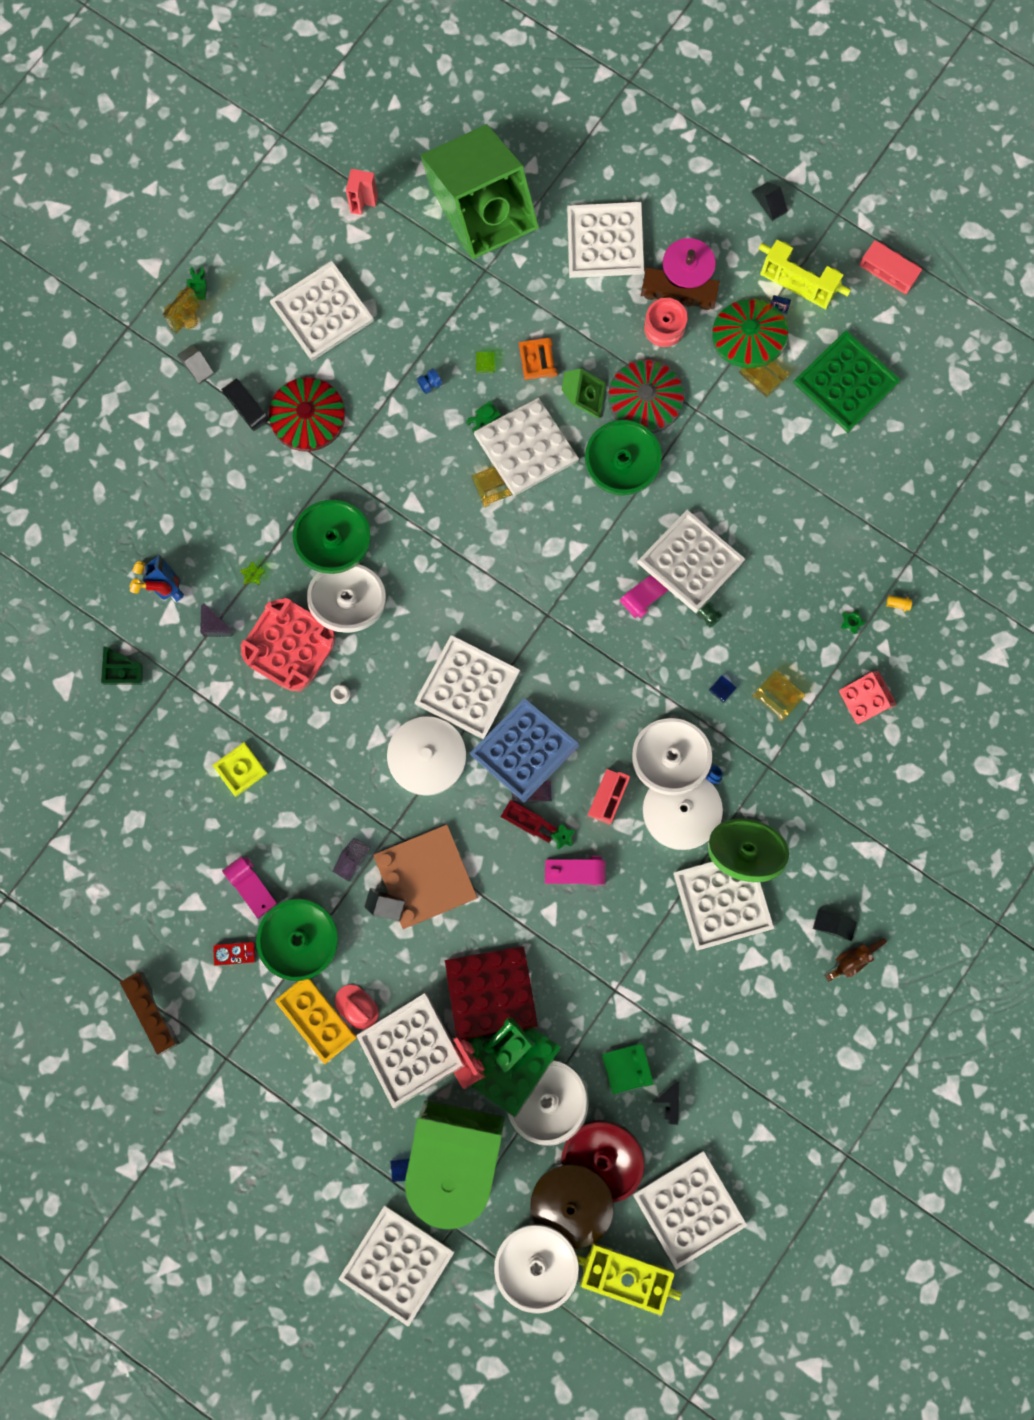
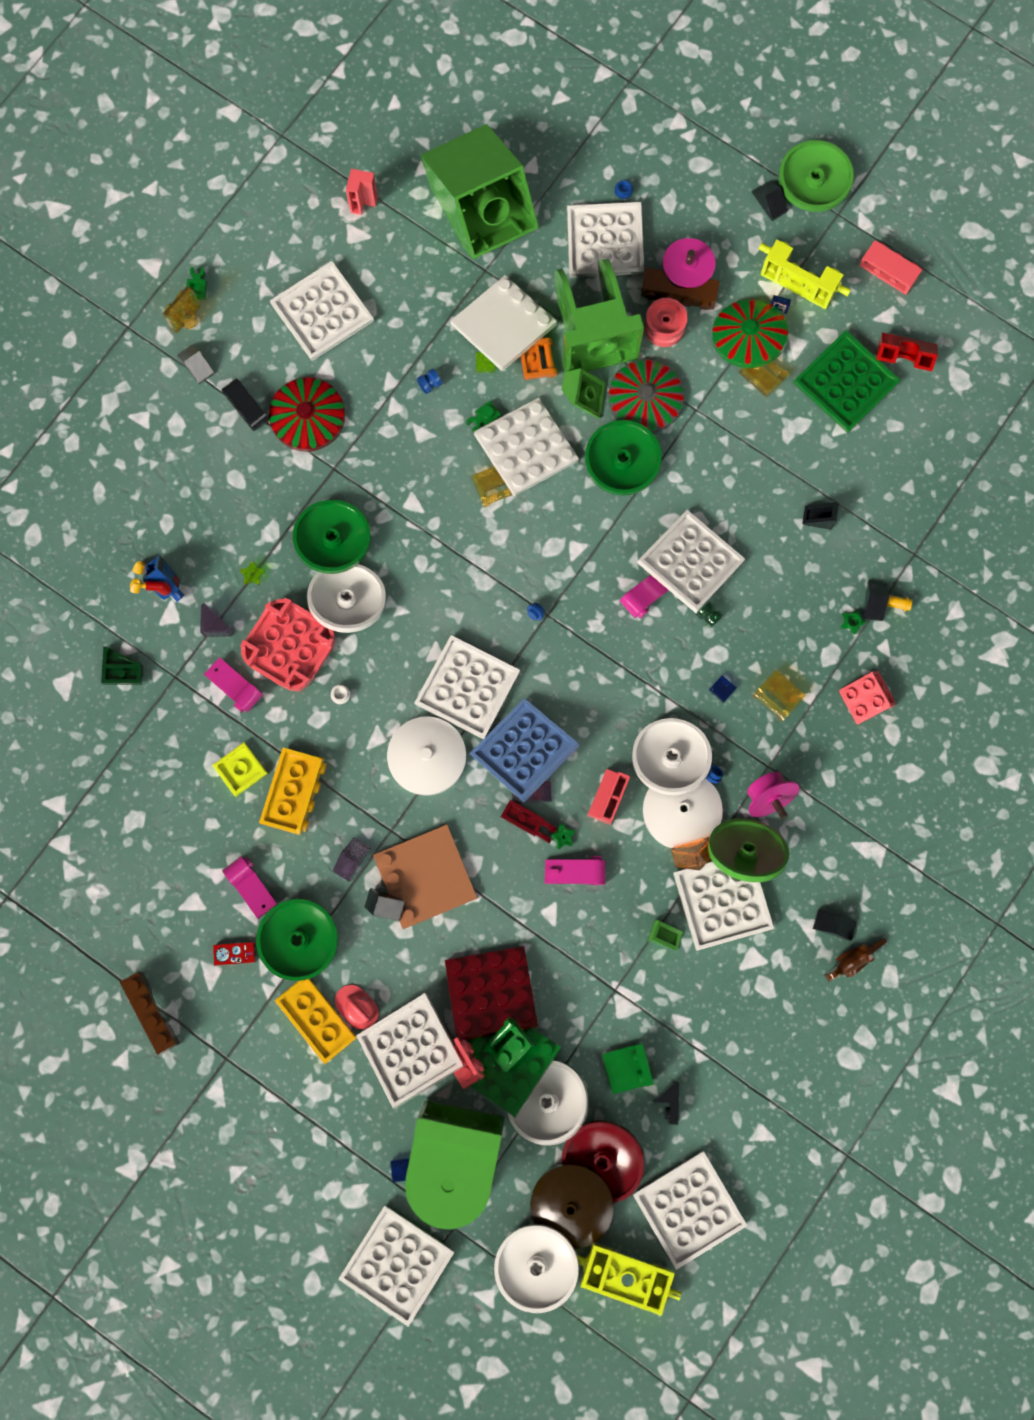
(233, 685): none -> dark pink door
(293, 791): none -> yellow bracket
(503, 323): none -> white plate
(535, 611): none -> blue plate
(600, 332): none -> bright green piece
(623, 189): none -> blue plate
(665, 935): none -> bright green slope
(691, 855): none -> clear orange slope
(771, 794): none -> dark pink piece
(816, 176): none -> bright green dish
(821, 515): none -> black slope
(875, 601): none -> black slope
(919, 352): none -> red arch

